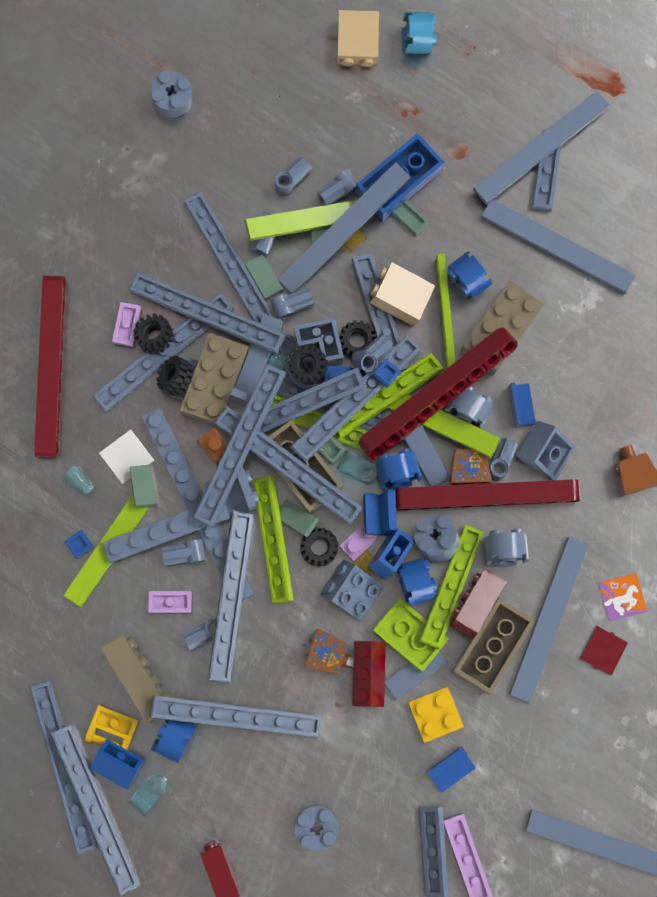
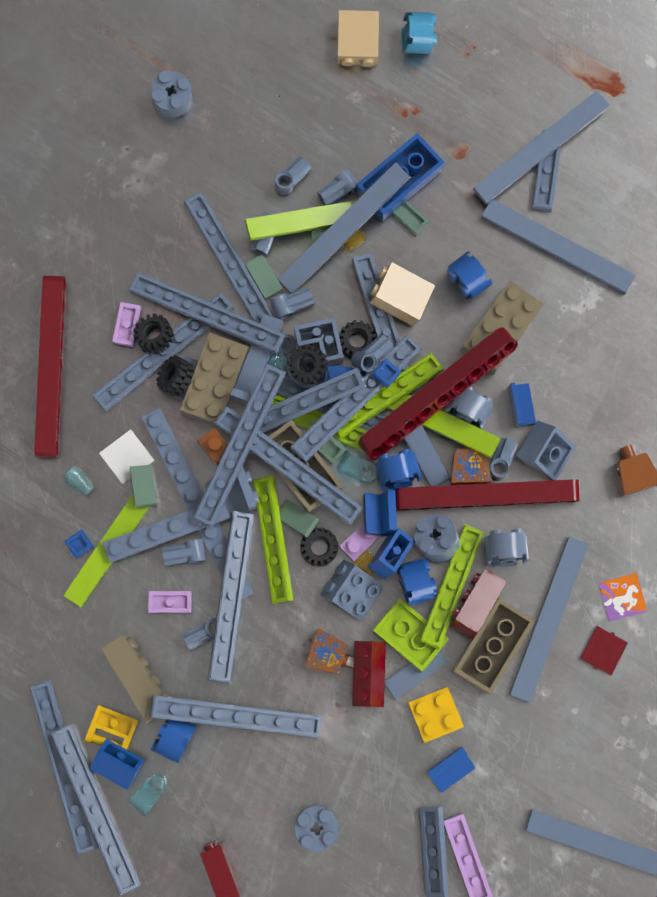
(445, 310): lime tile -> none

